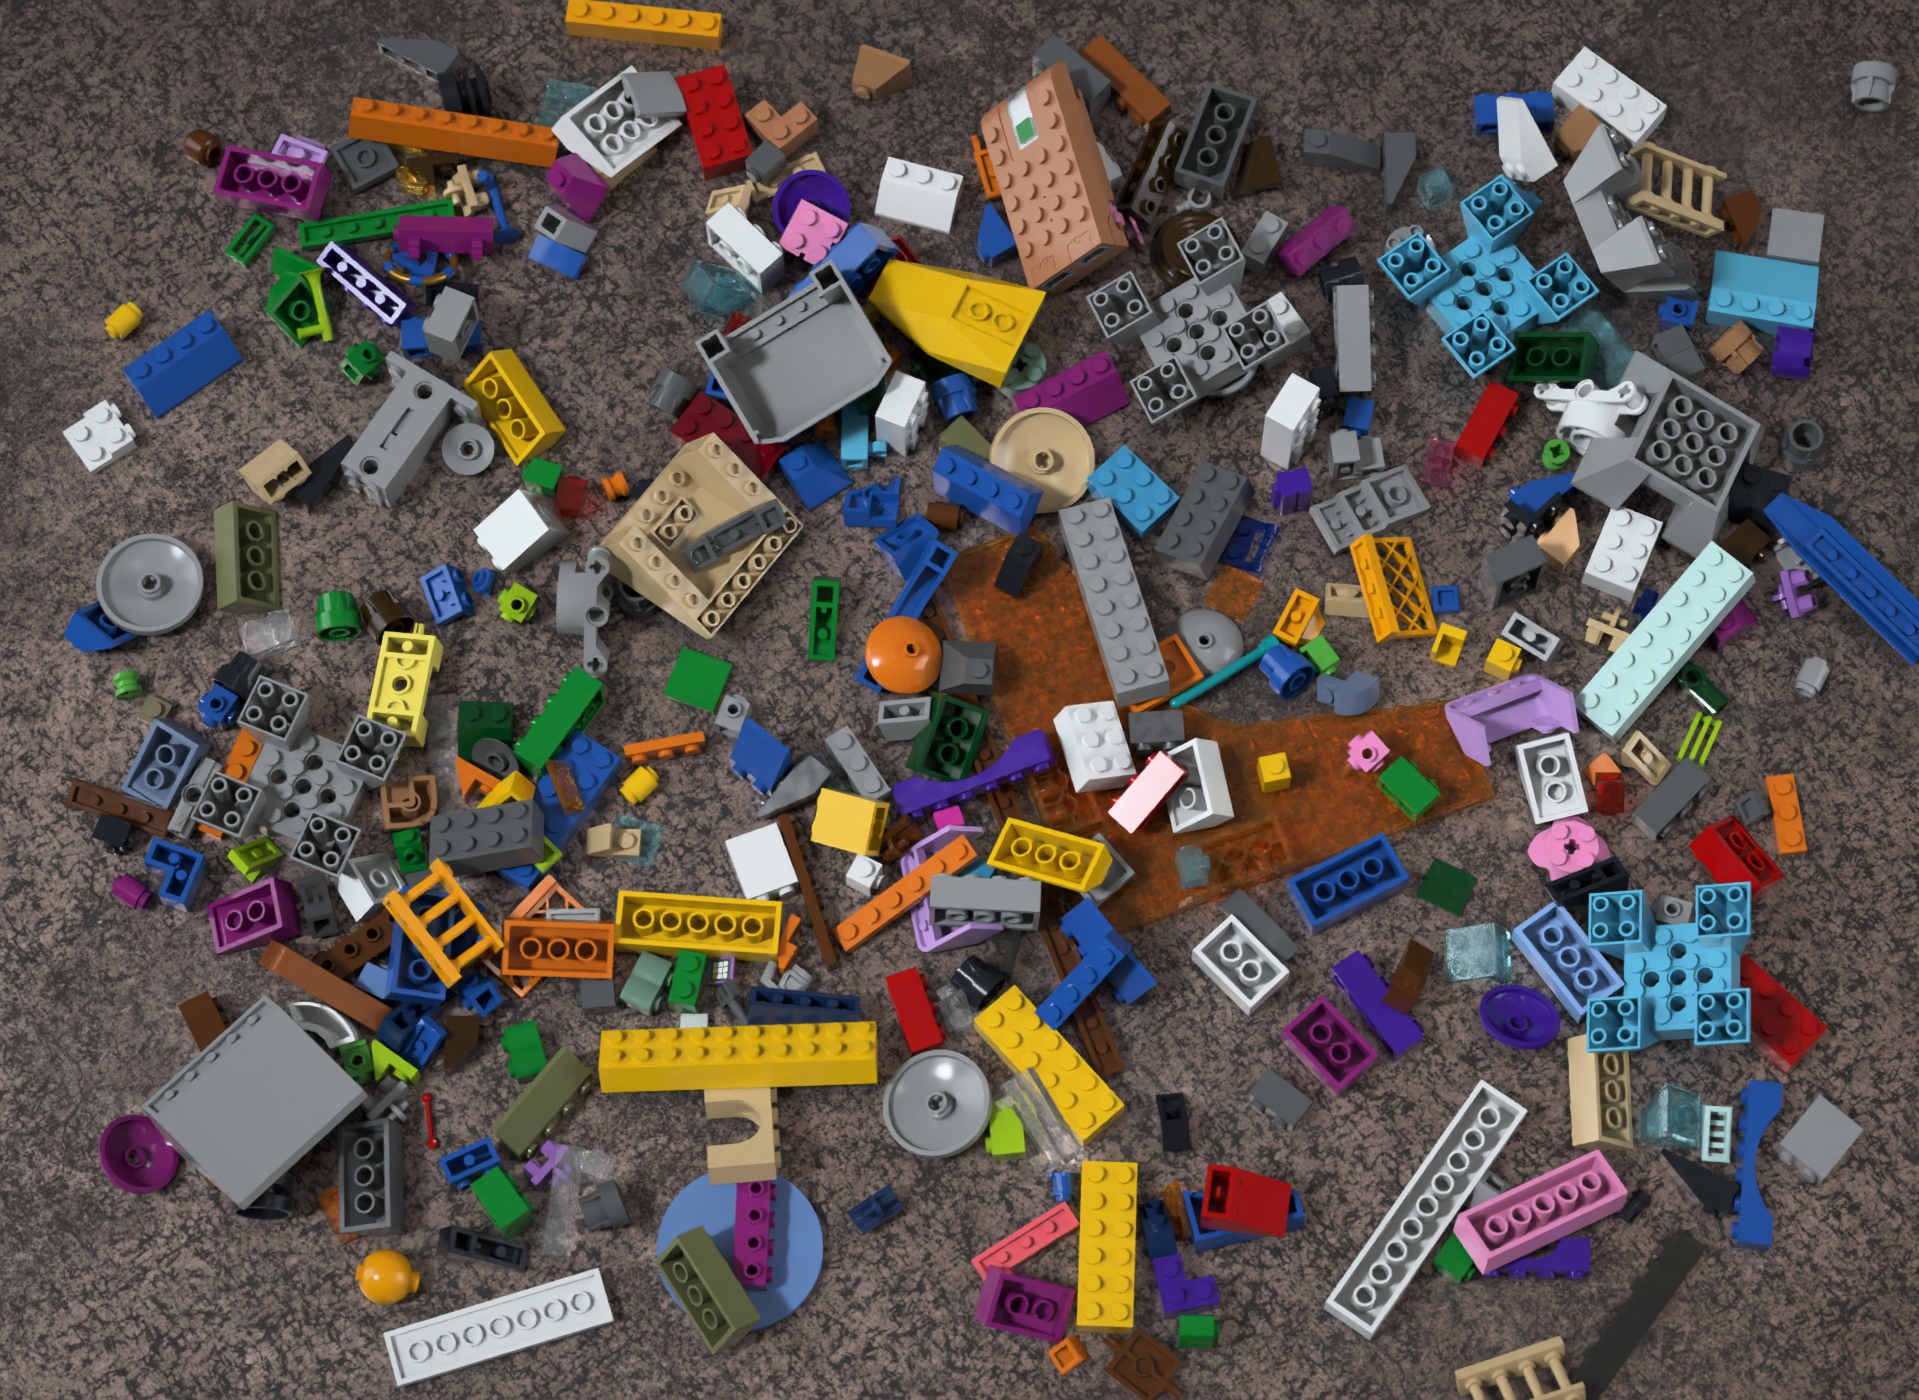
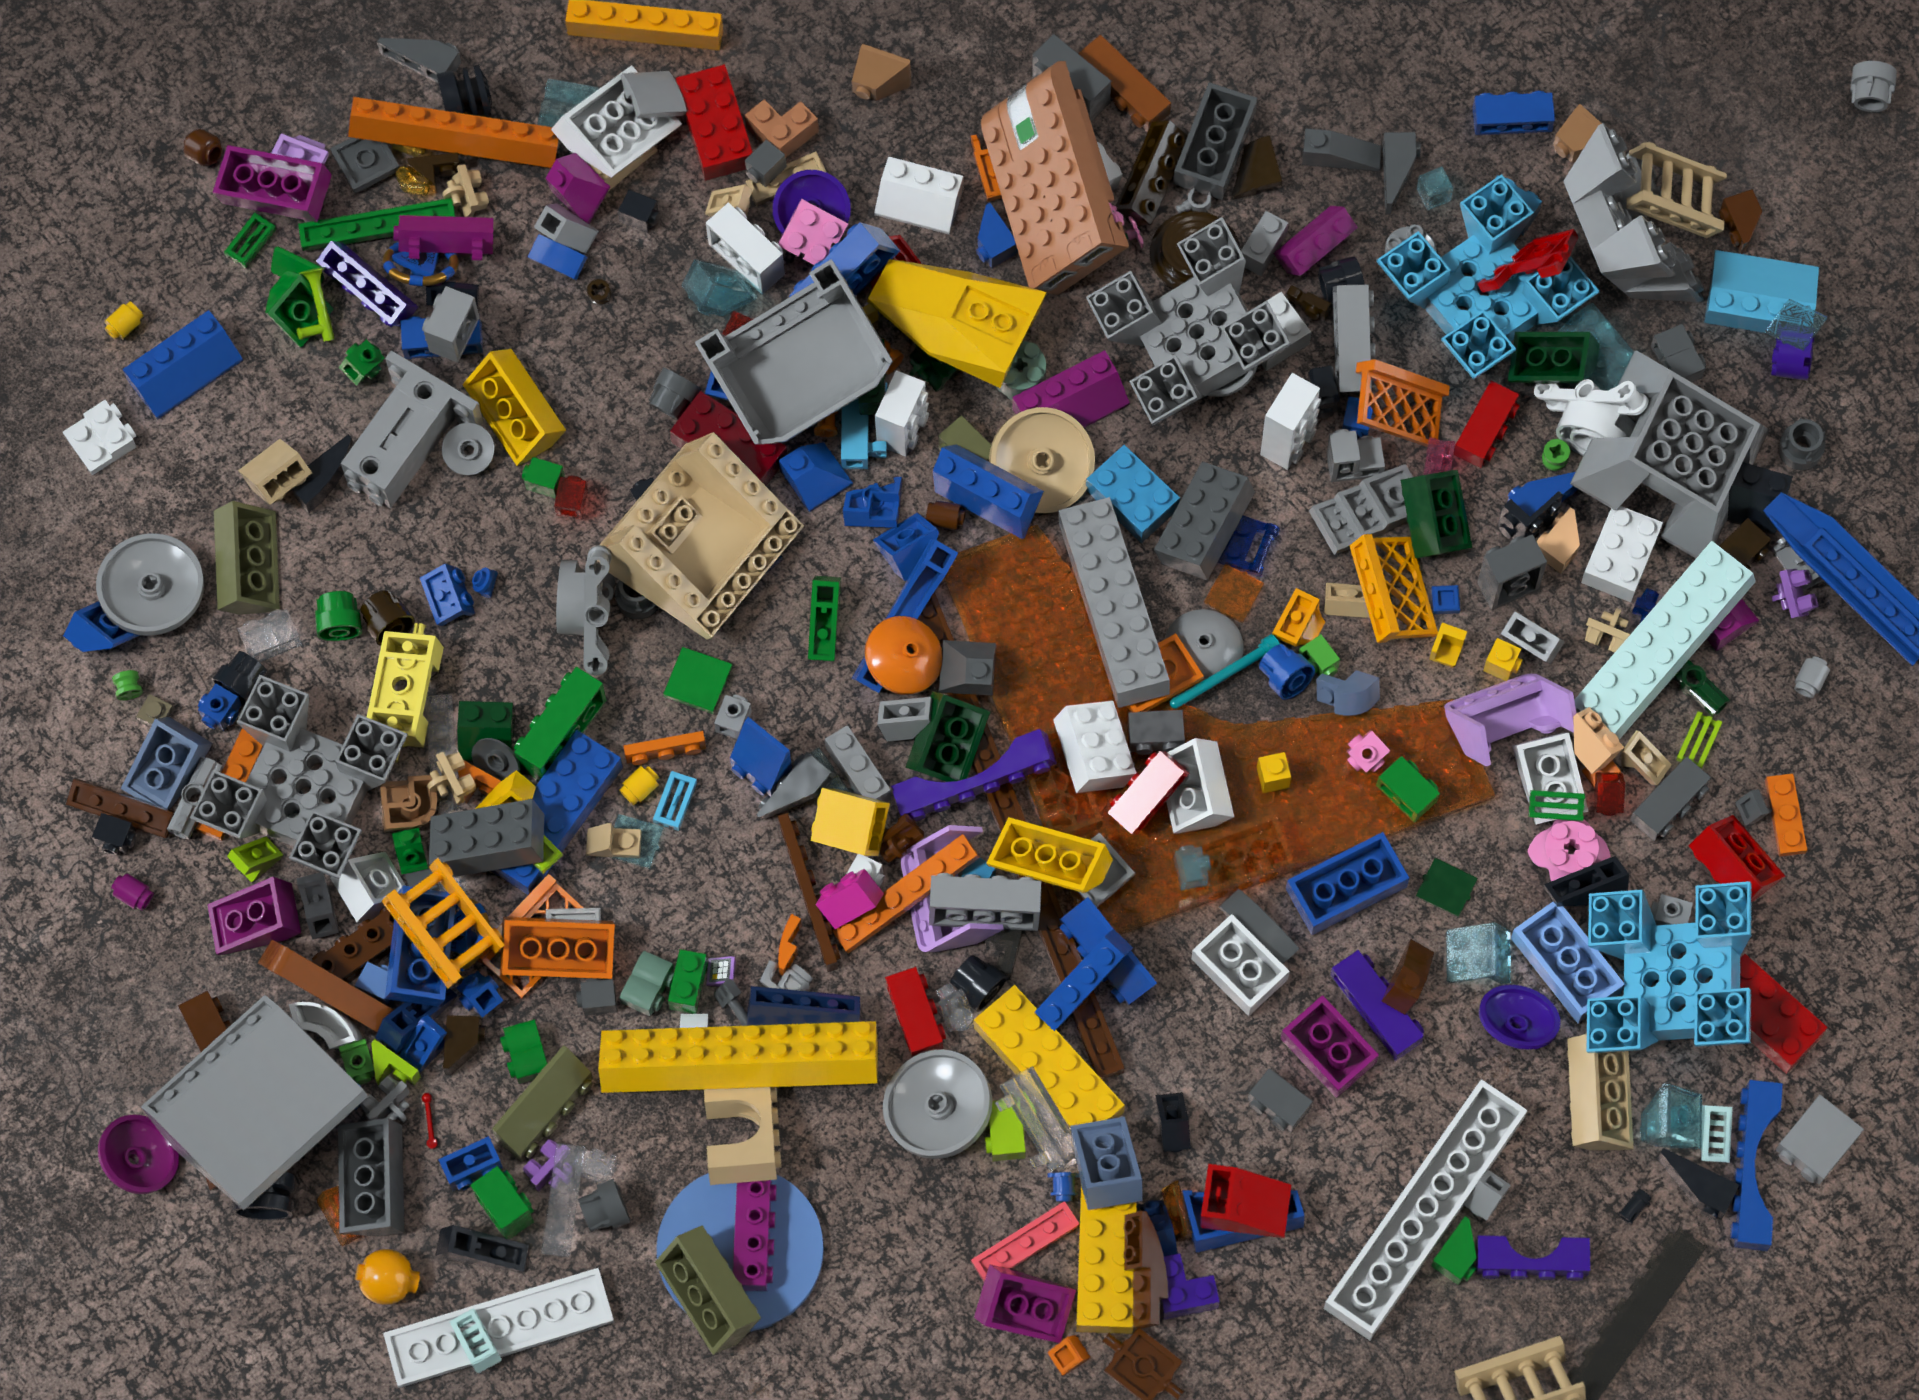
(182, 869): blue brick -> none
(448, 766): none -> tan hips
(483, 1356): none -> light aqua slope
(505, 232): blue piece -> none
(520, 531): white slope -> none
(521, 593): lime brick -> none
(565, 787): clear orange slope -> none
(599, 284): none -> dark brown bush
(615, 486): orange wheel -> none
(638, 211): none -> black brick
(664, 798): none -> medium azure tile
(698, 924): yellow brick -> none
(733, 533): dark grey slope -> none
(762, 864): white brick -> none
(849, 898): none -> dark pink brick
(875, 1210): dark blue hips -> none
(947, 817): dark pink slope -> none
(955, 396): blue piece -> none
(1018, 565): black slope -> none
(1106, 1163): none -> sand blue slope
(1146, 1261): none -> reddish brown slope
(1197, 1331): green brick -> none
(1291, 491): dark purple brick -> none
(1312, 305): none -> dark brown plate
(1403, 383): none -> orange fence
(1436, 513): none -> dark green slope
(1520, 142): white slope -> none
(1540, 1211): bright pink brick -> none
(1543, 254): none -> red wing
(1579, 806): none -> green tile
(1594, 741): none -> light nougat slope
(1609, 97): white brick -> none
(1670, 319): blue brick -> none
(1736, 347): medium nougat piece -> none
(1795, 236): light grey tile -> none
(1796, 324): none -> clear light blue piece

